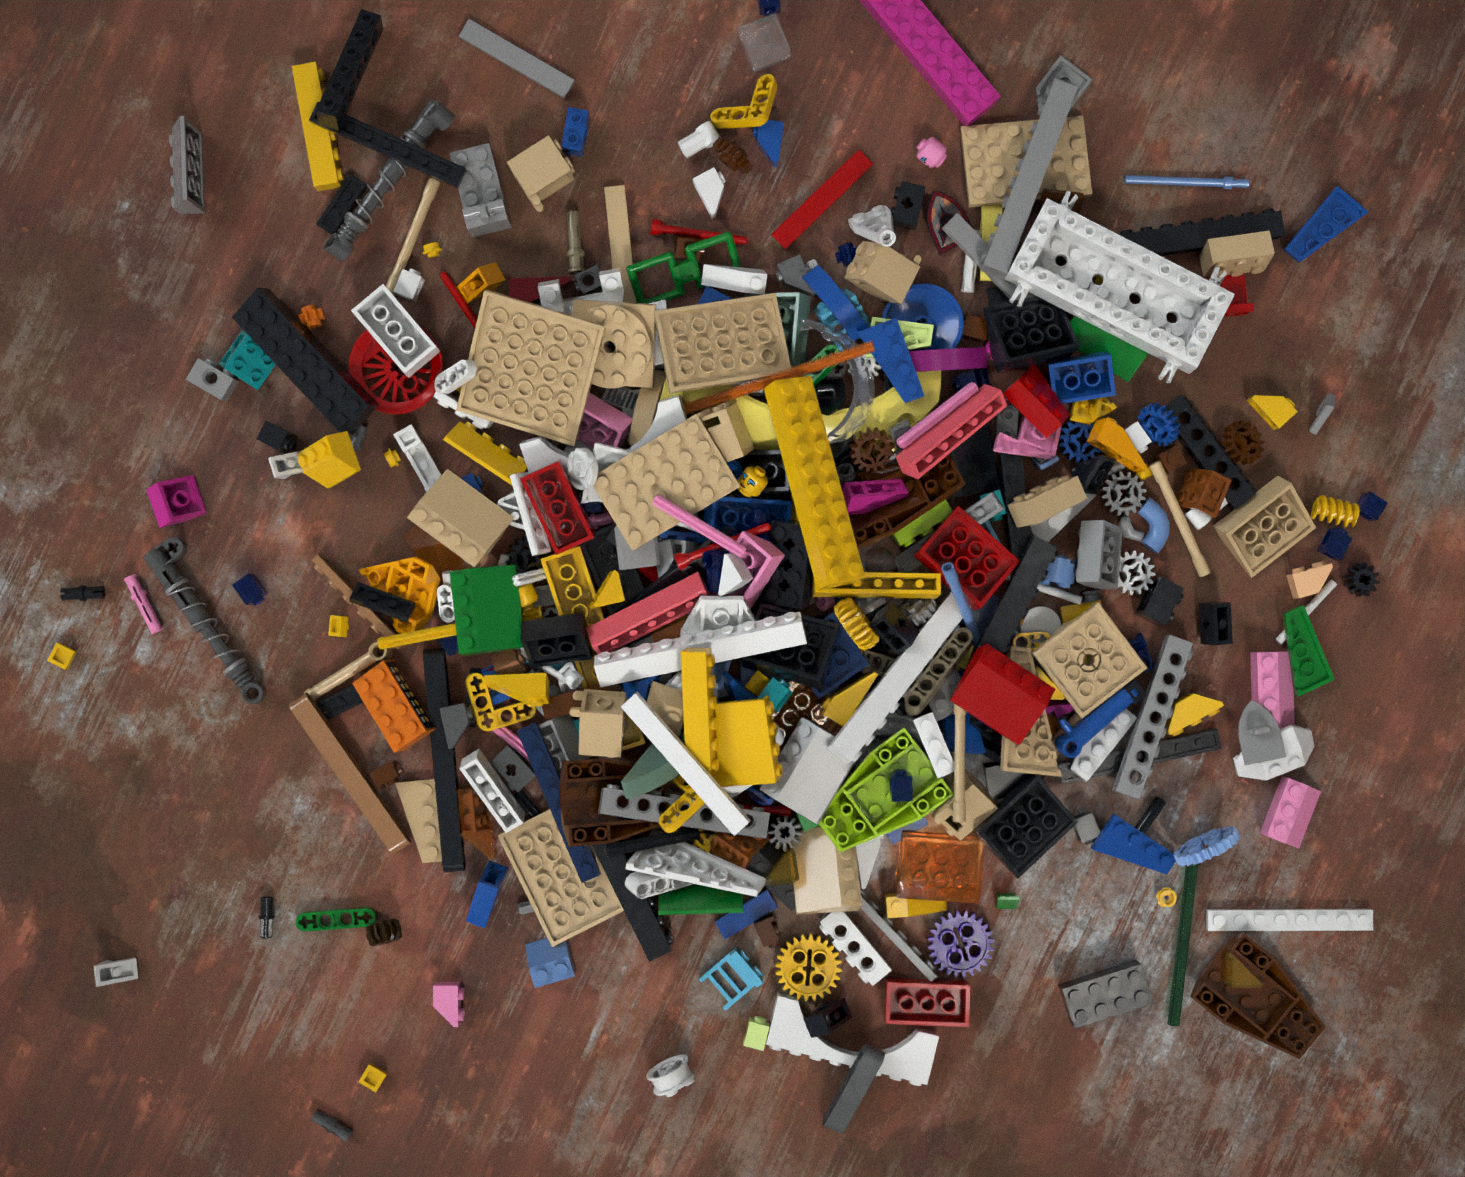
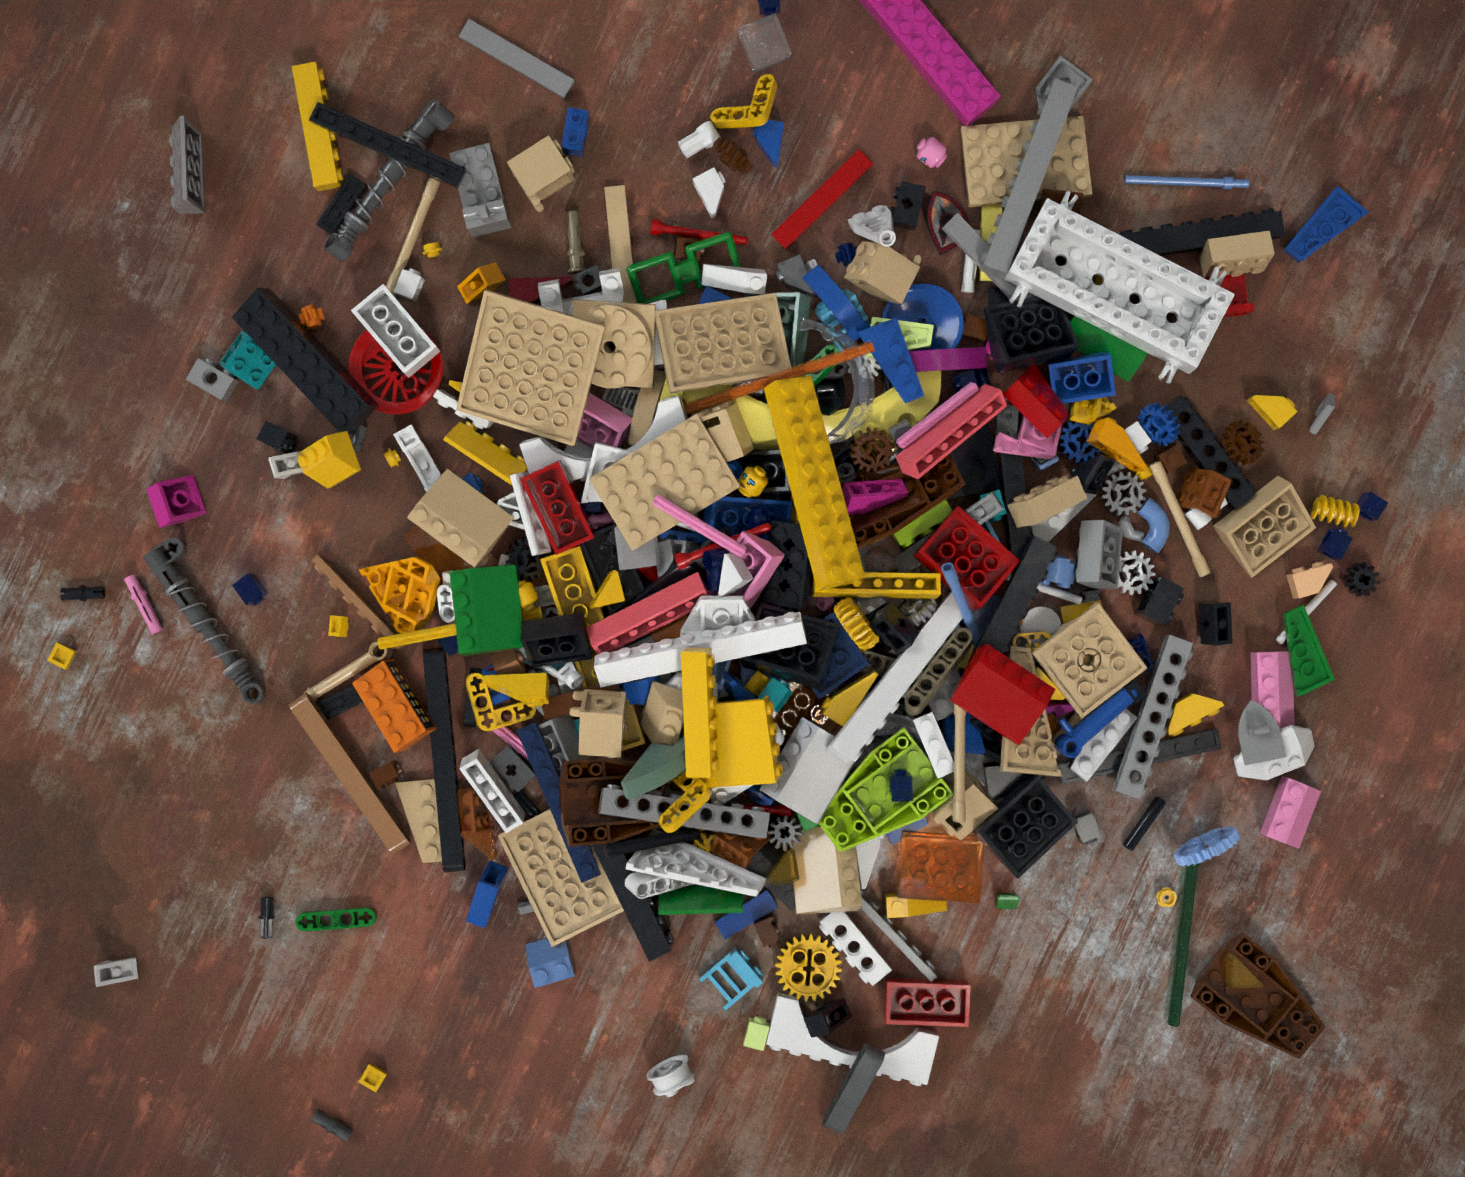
(349, 69): black brick -> none
(382, 602): black tile -> none
(383, 932): dark brown gear -> none
(447, 1001): bright pink slope -> none
(455, 722): dark grey slope -> none
(459, 298): red piece -> none
(464, 370): white beam -> none
(529, 577): white axle -> none
(582, 468): white tile -> none
(685, 763): white tile -> none
(977, 936): gear -> none
(1105, 993): brick -> none
(1131, 845): blue wing -> none
(1289, 919): white plate -> none

